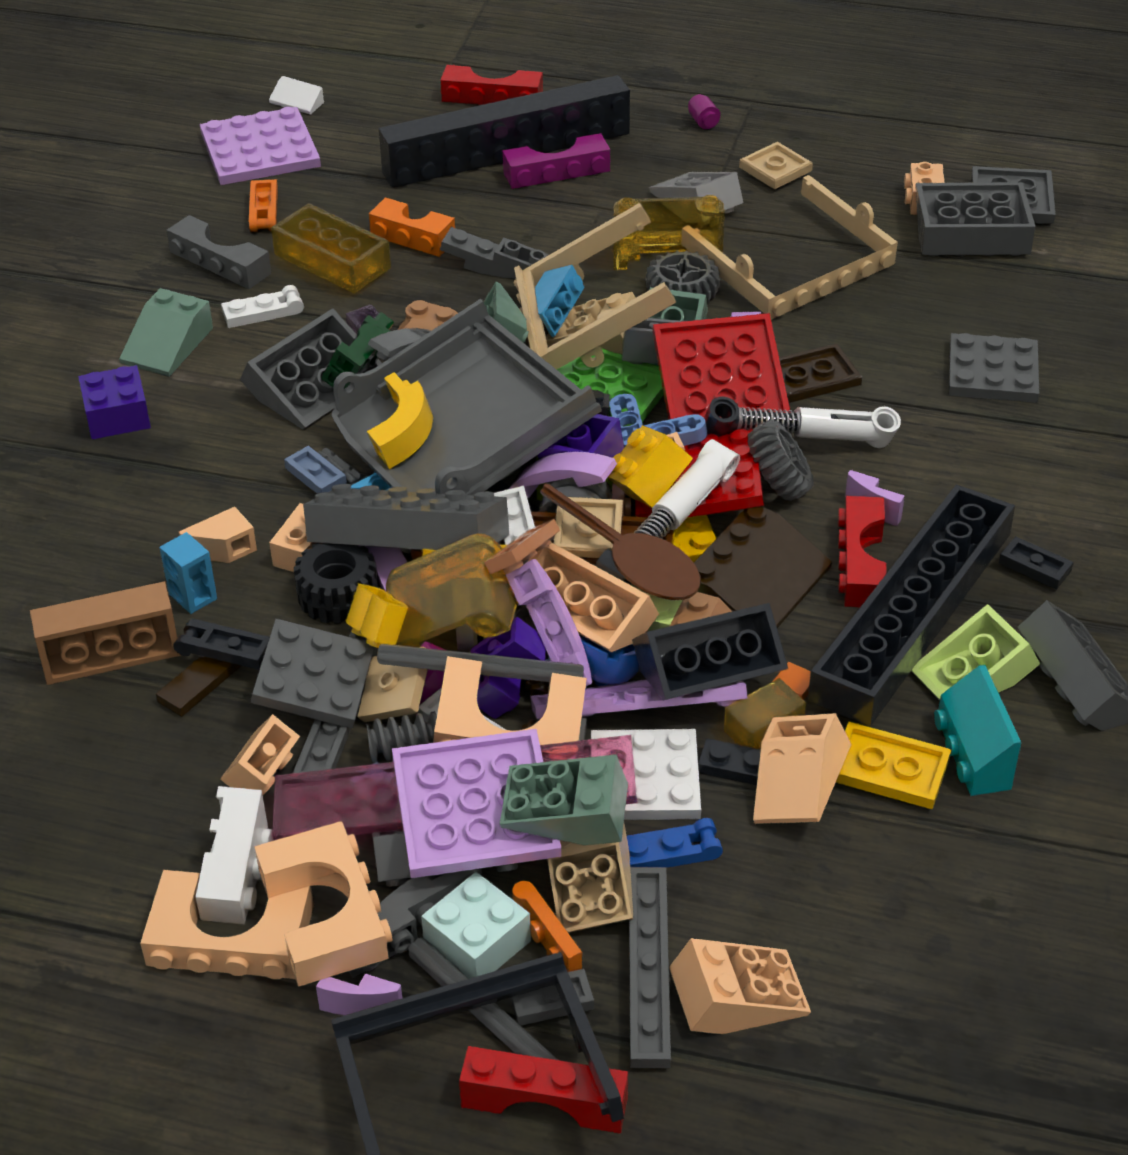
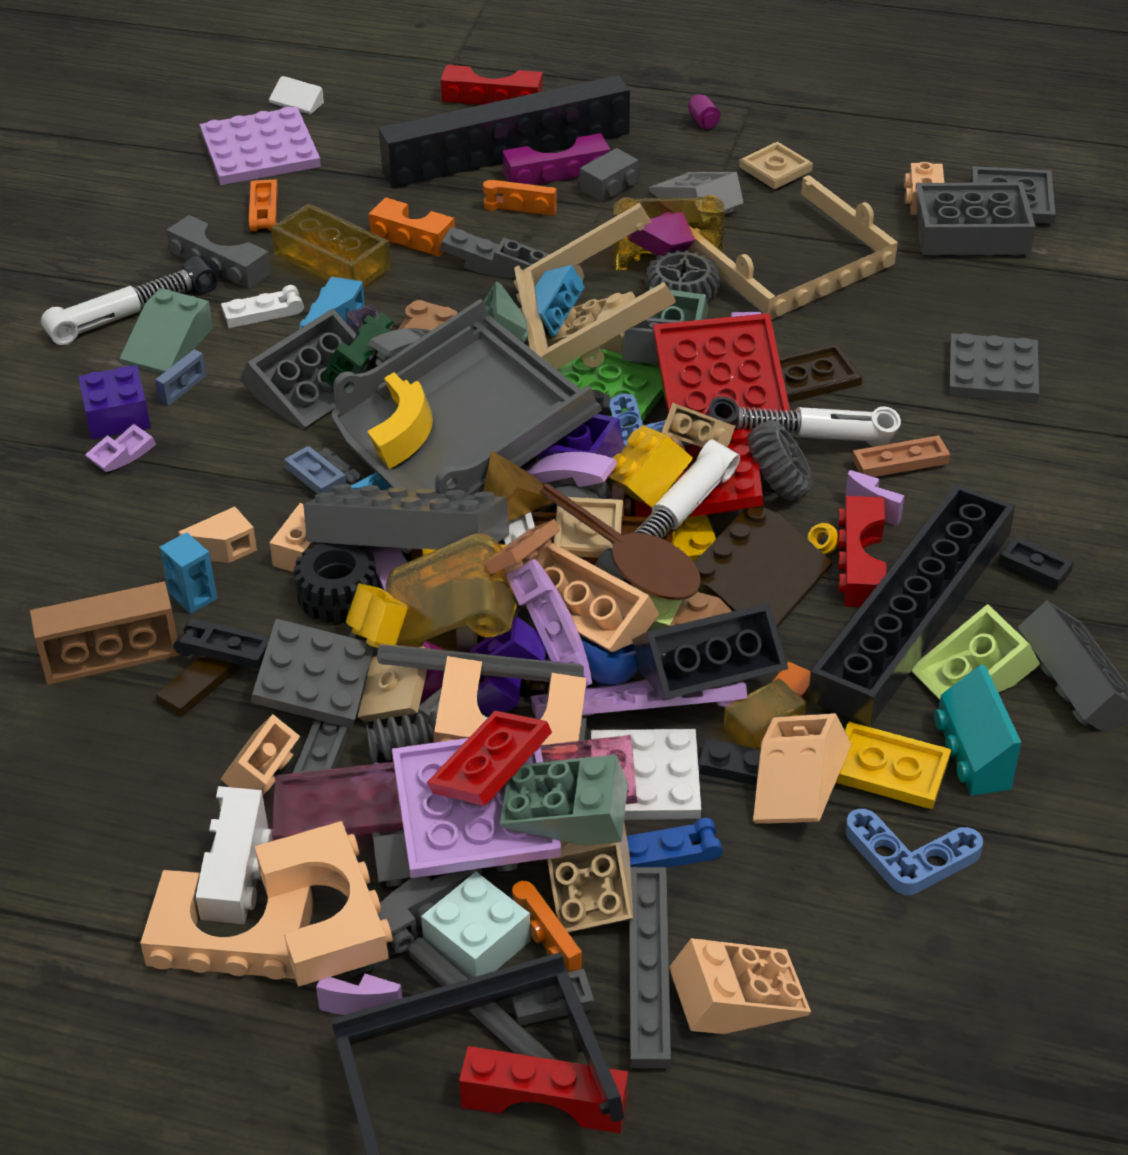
(67, 323): none -> white piece
(129, 446): none -> lavender slope
(180, 377): none -> sand blue plate
(339, 294): none -> dark azure slope
(489, 757): none -> red plate
(516, 484): none -> pearl gold slope
(520, 197): none -> orange plate
(609, 175): none -> dark grey brick
(664, 234): none -> magenta slope
(696, 427): none -> tan slope
(820, 530): none -> yellow plate
(901, 456): none -> nougat plate
(914, 862): none -> medium blue beam

